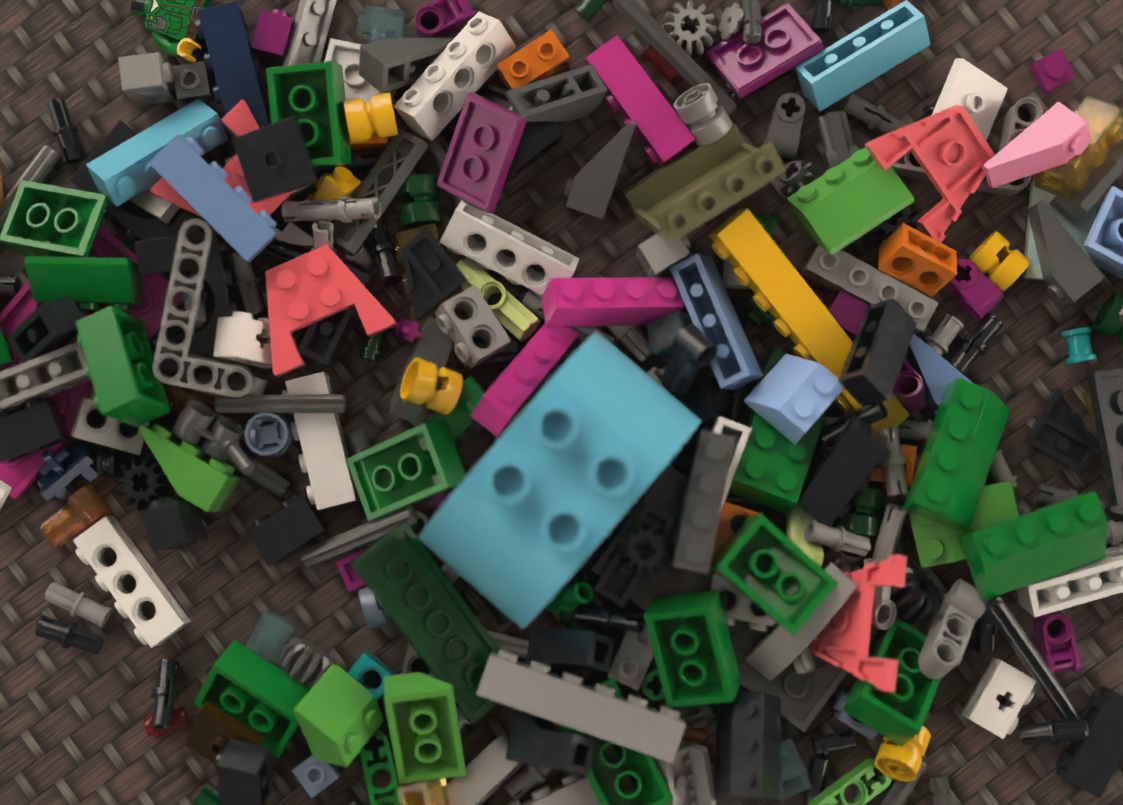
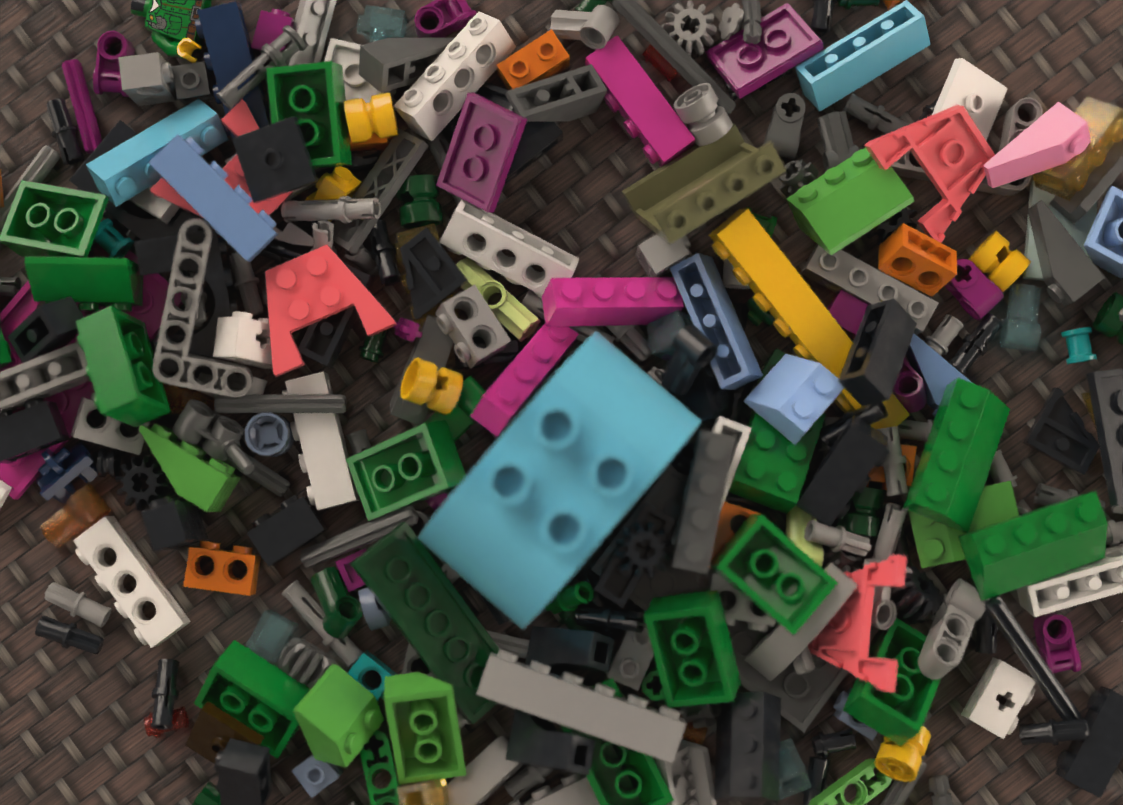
(82, 104): none -> magenta axle
(107, 70): none -> magenta piece
(111, 240): none -> teal bush
(222, 576): none -> orange brick
(269, 53): none -> dark grey pin
(314, 615): none -> light grey pin
(340, 608): none -> dark green piece
(591, 27): none -> light grey piece
(596, 181): dark grey slope -> none
(1021, 324): none -> clear light blue piece
(1052, 71): magenta plate -> none

